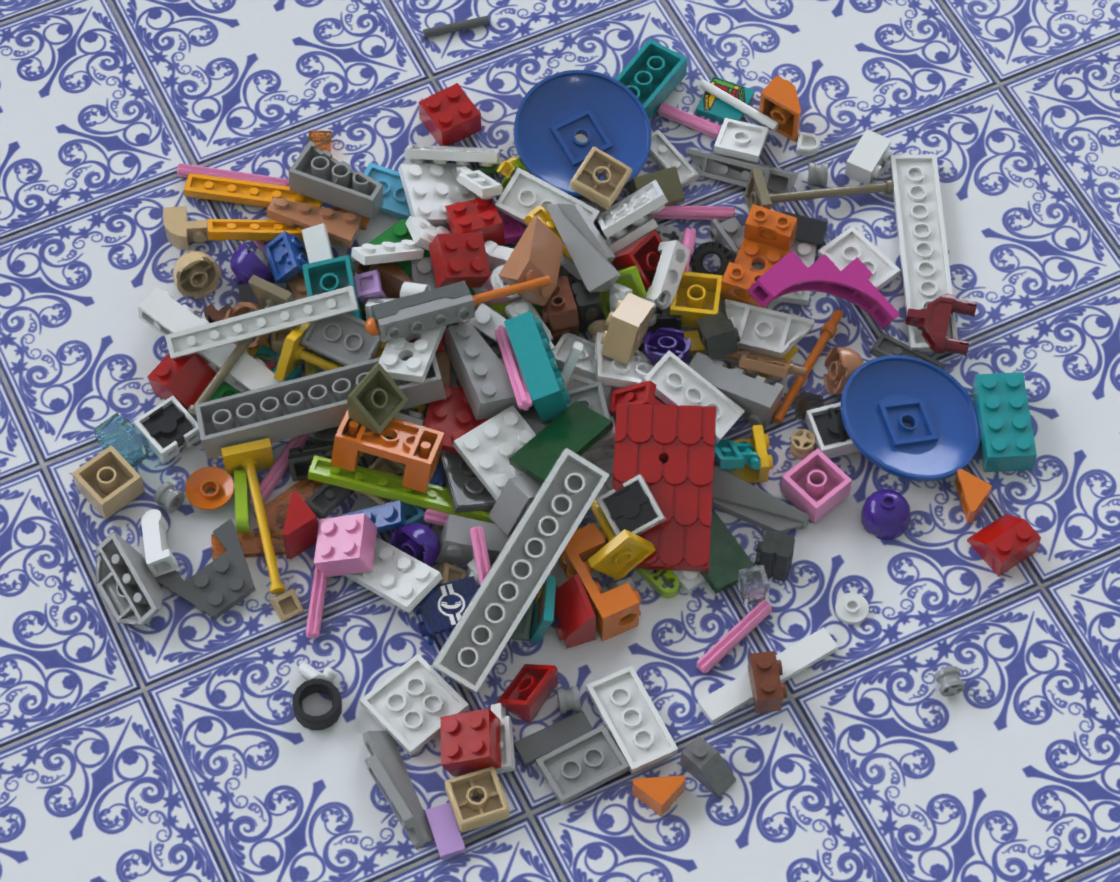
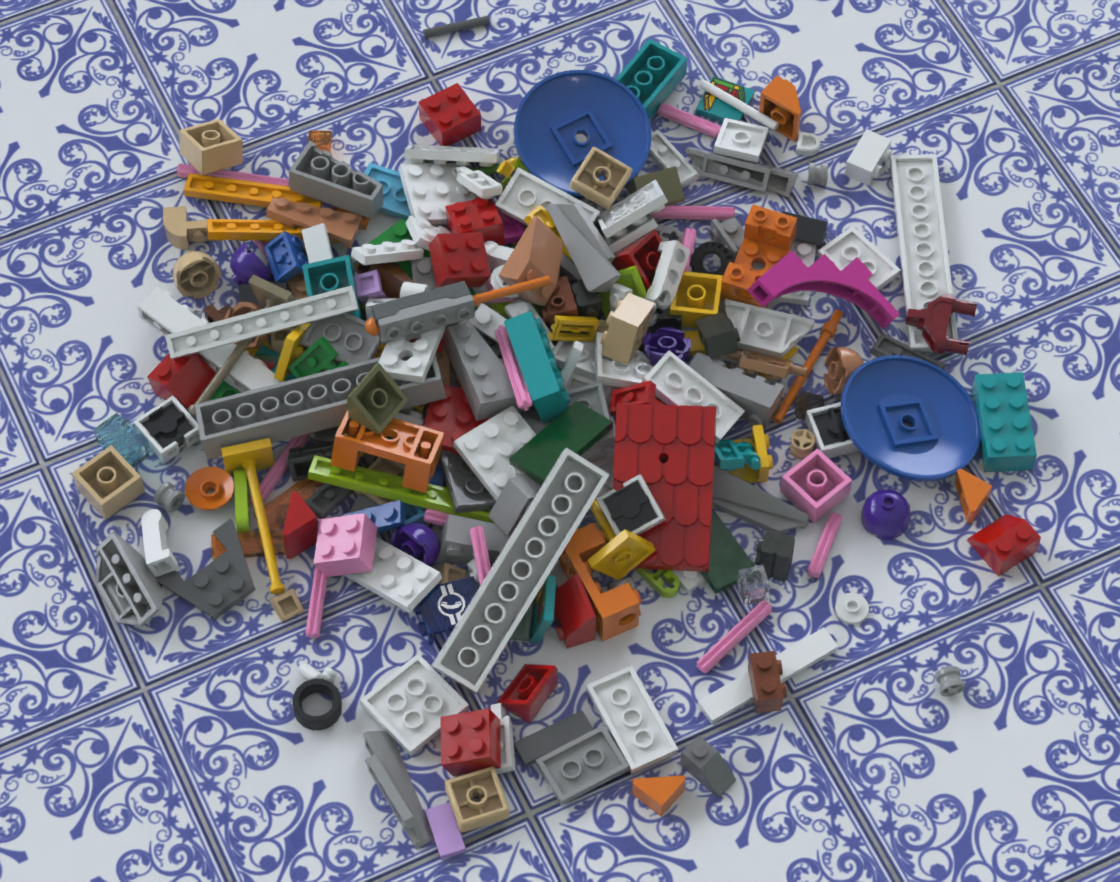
(211, 146): none -> tan brick
(315, 359): none -> green plate
(568, 700): light grey wheel -> none
(576, 325): none -> yellow tile
(758, 194): dark tan tile -> none
(824, 545): none -> bright pink axle

